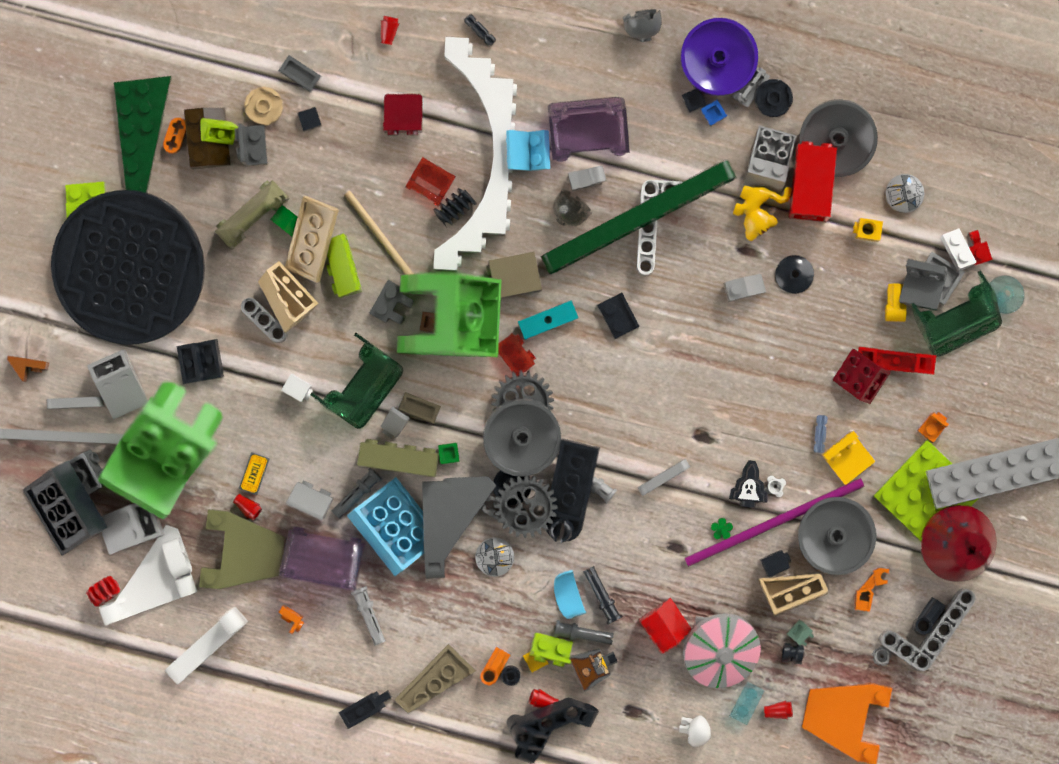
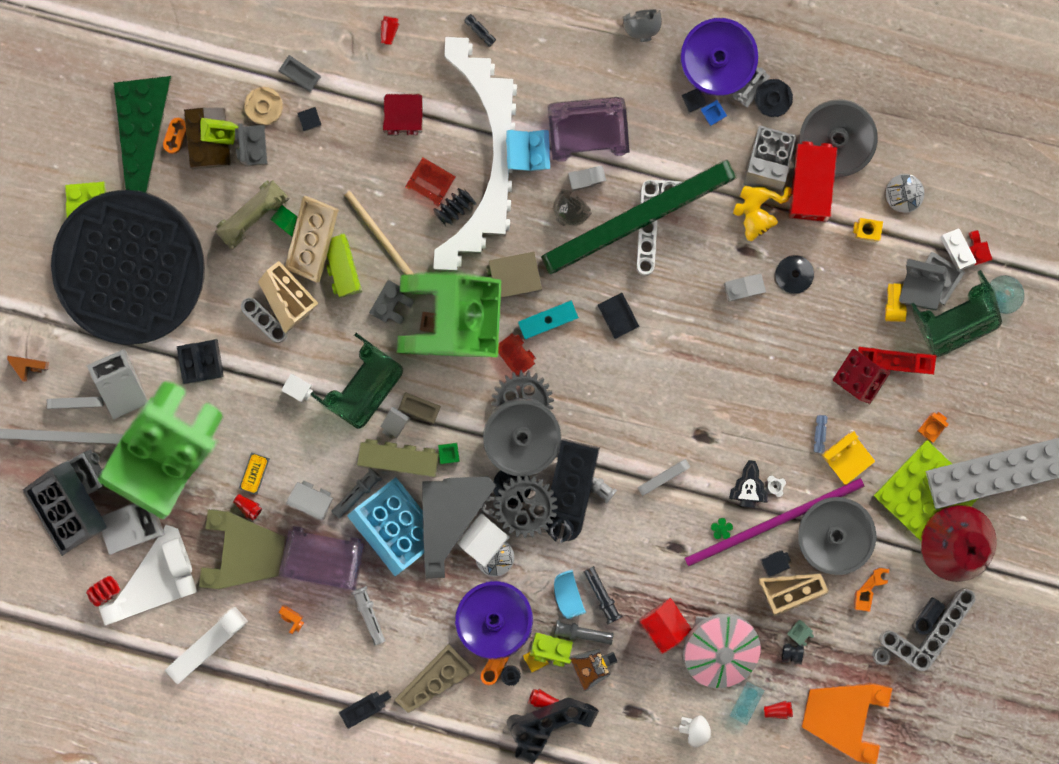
(482, 540): none -> white slope
(494, 620): none -> dark purple dish

